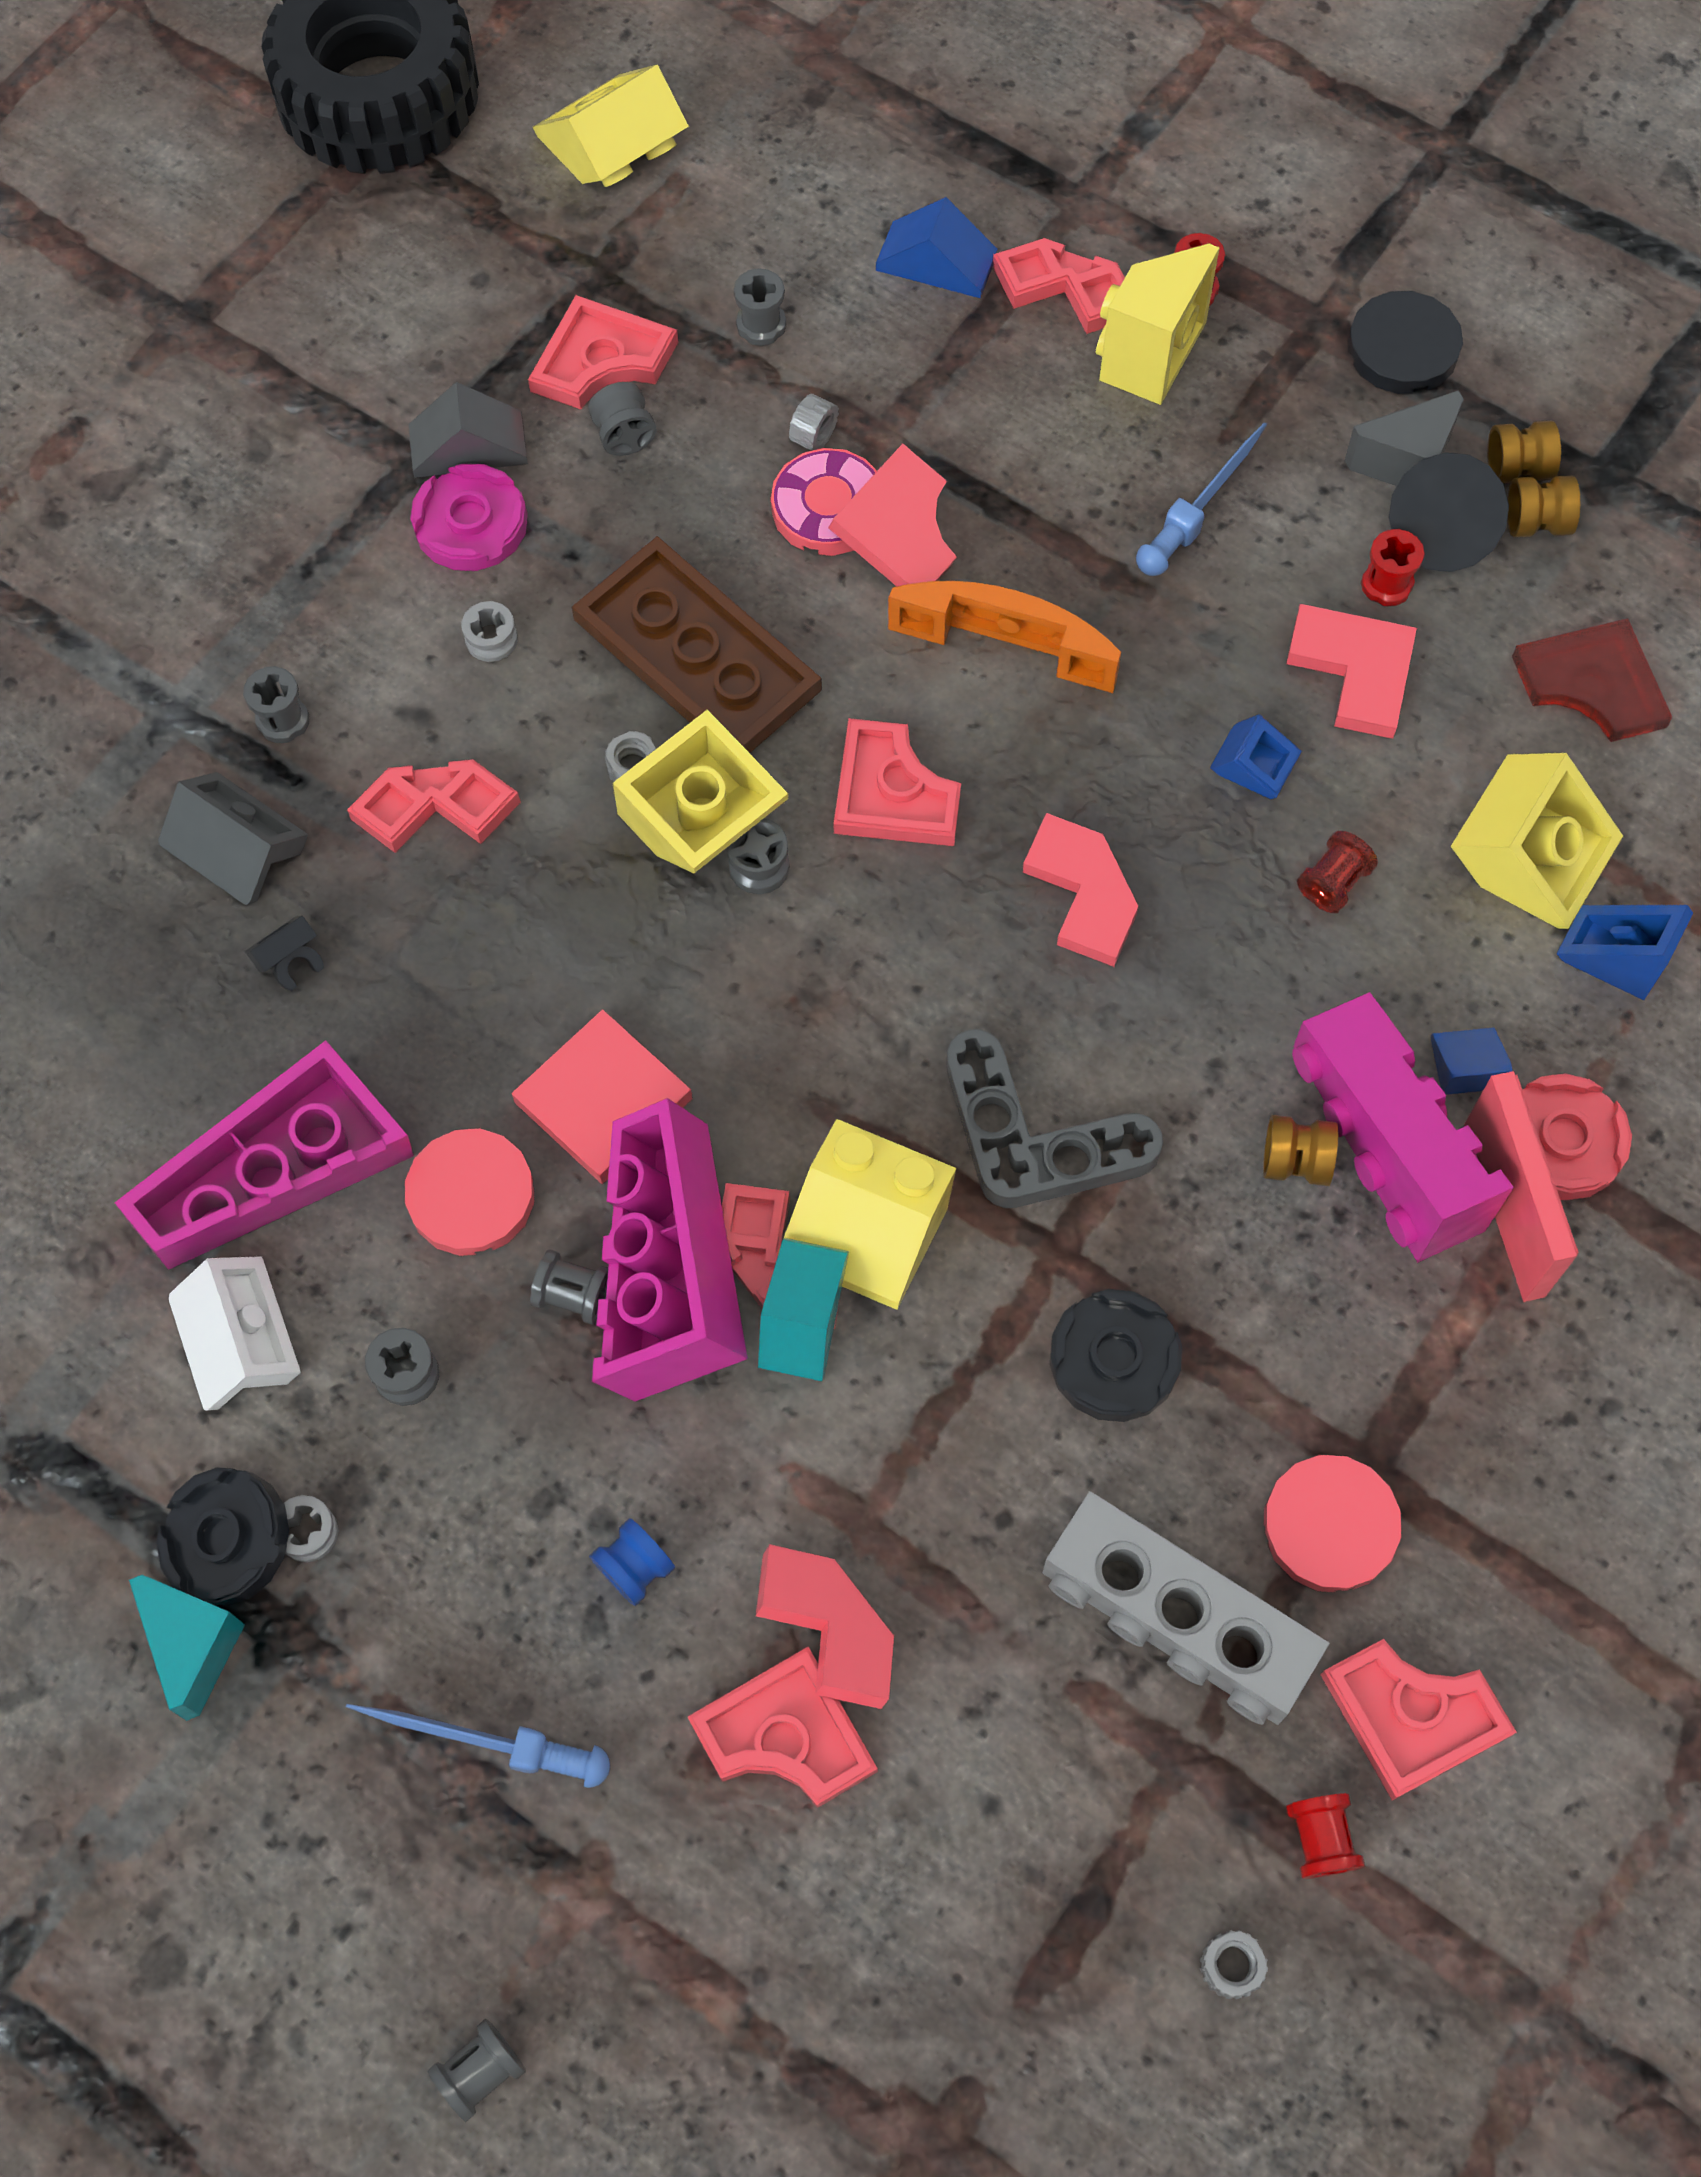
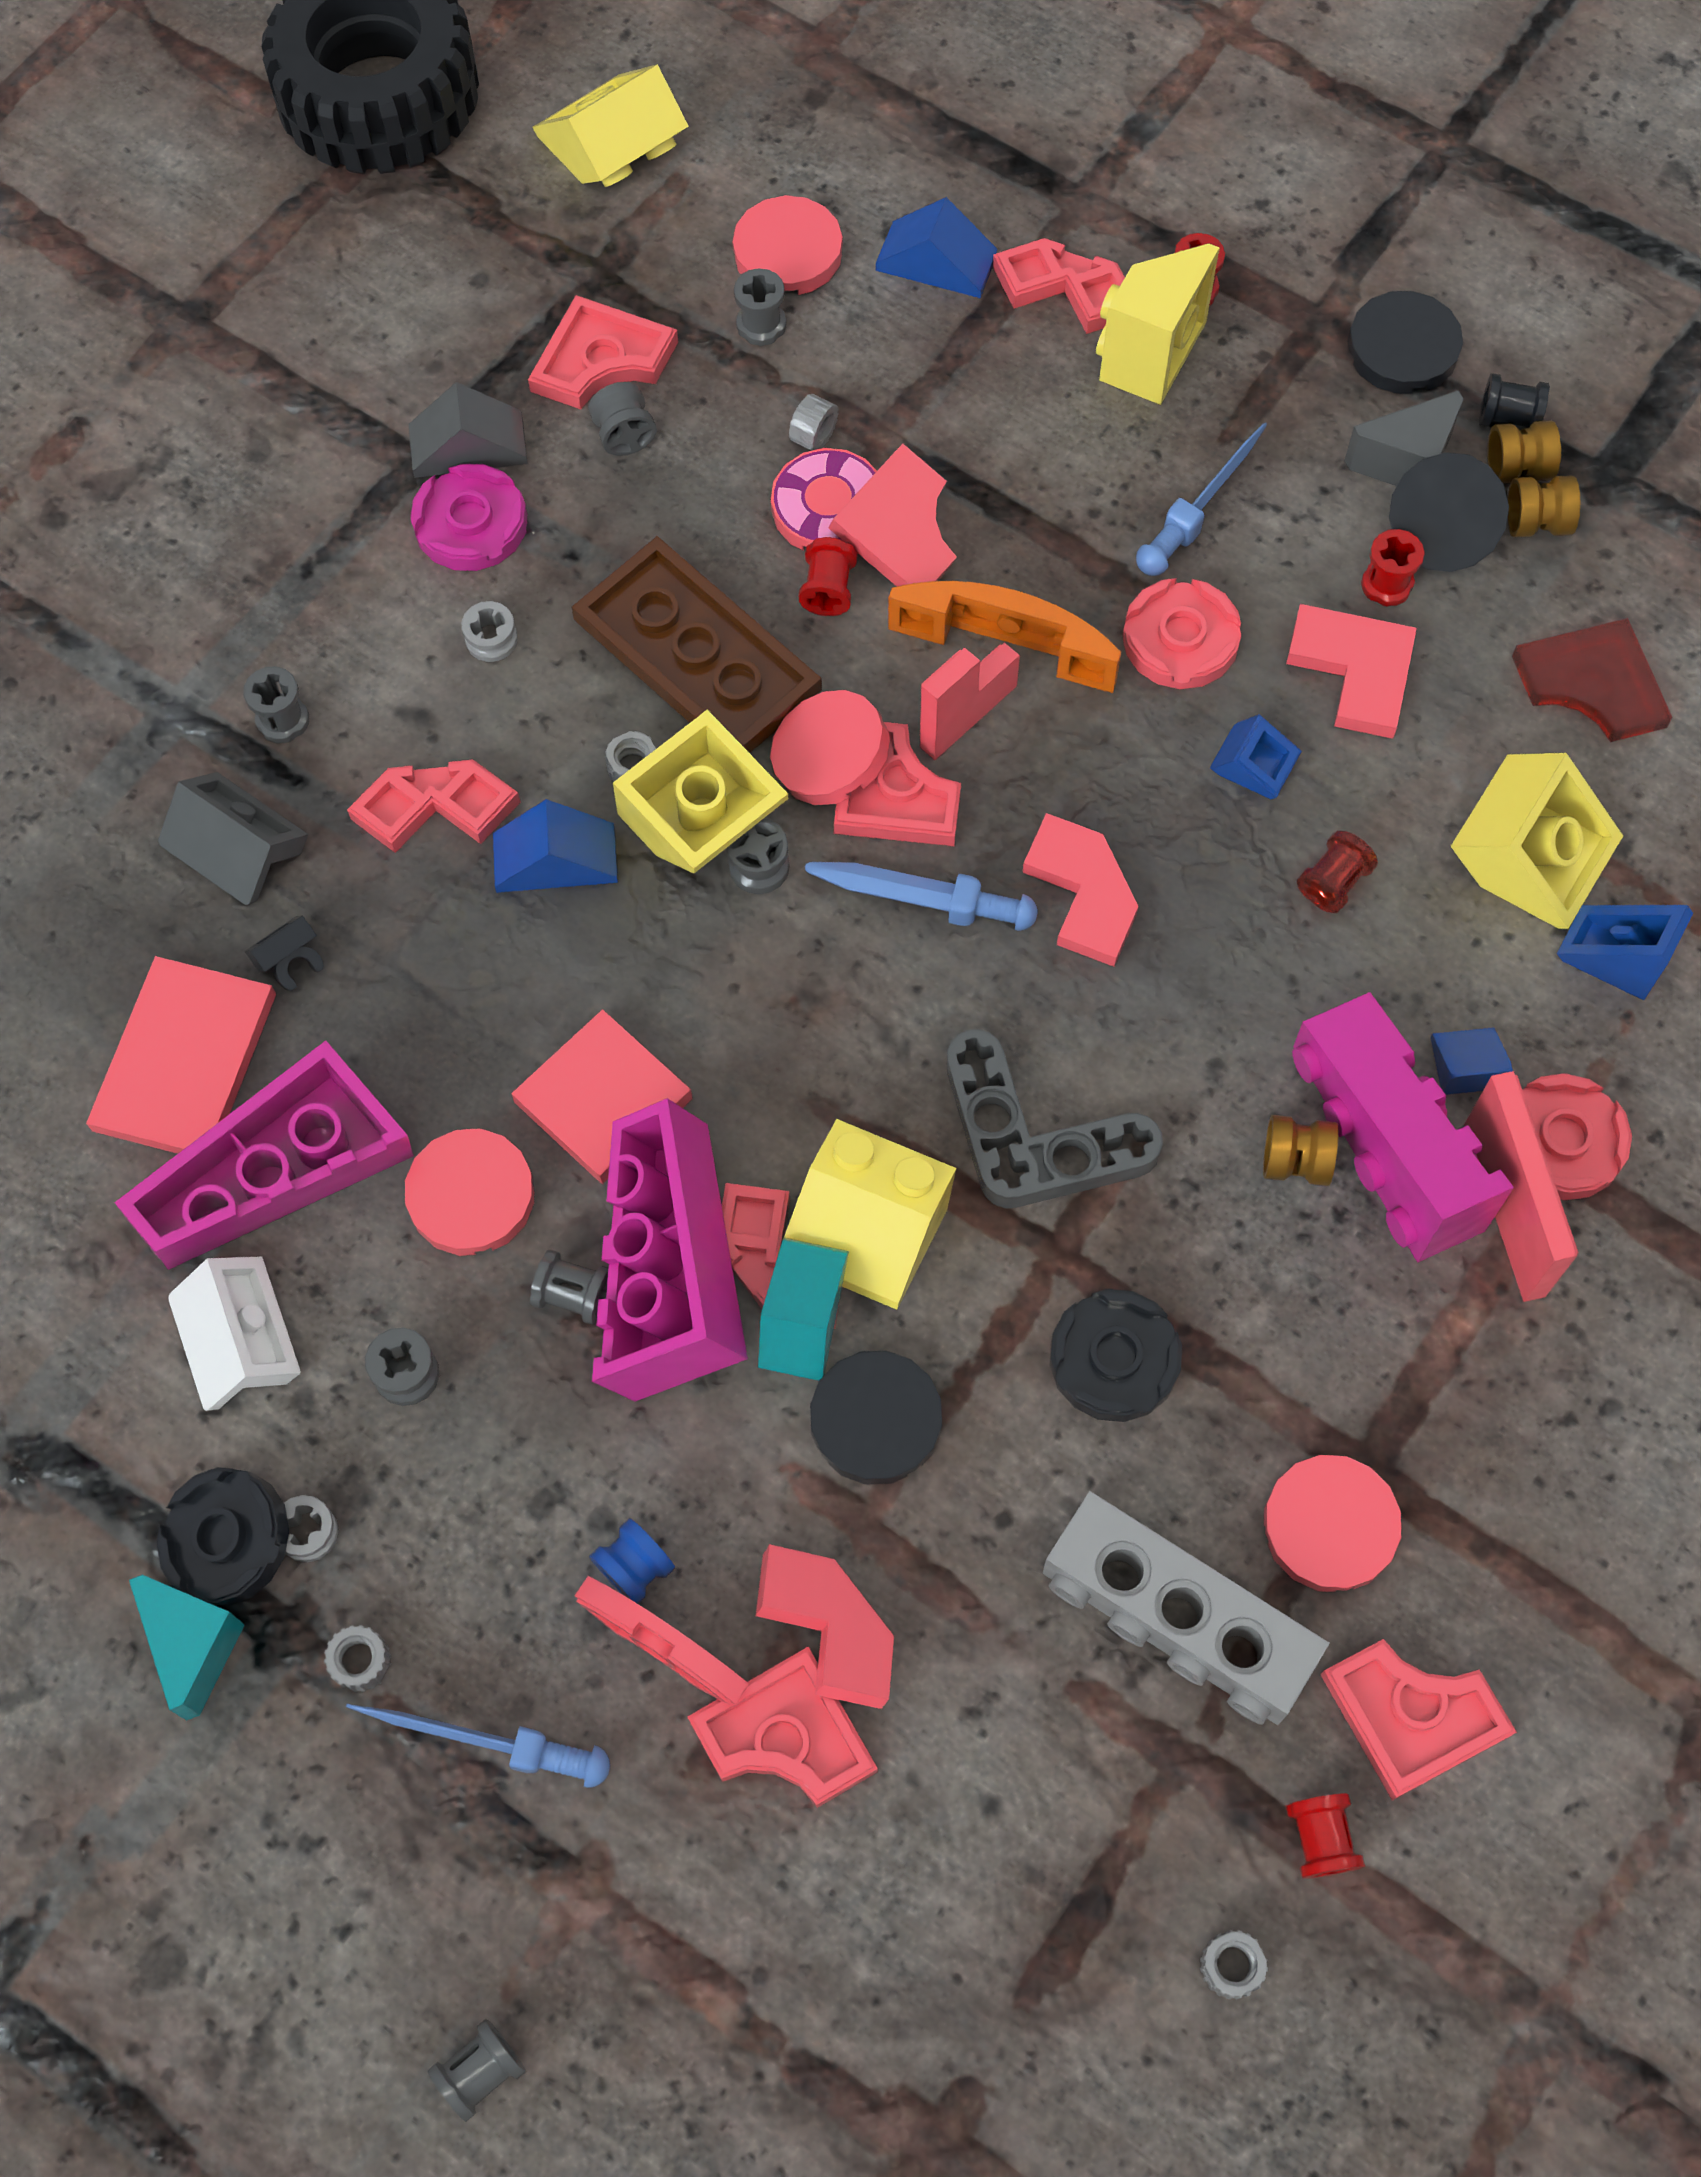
(181, 1055): none -> coral tile
(352, 1636): none -> light grey axle
(554, 850): none -> blue slope
(661, 1641): none -> coral tile
(791, 239): none -> coral tile
(828, 576): none -> red bush
(829, 747): none -> coral tile
(876, 1417): none -> black tile
(961, 899): none -> medium blue sword
(963, 694): none -> coral tile
(1182, 633): none -> coral tile
(1513, 402): none -> black bush

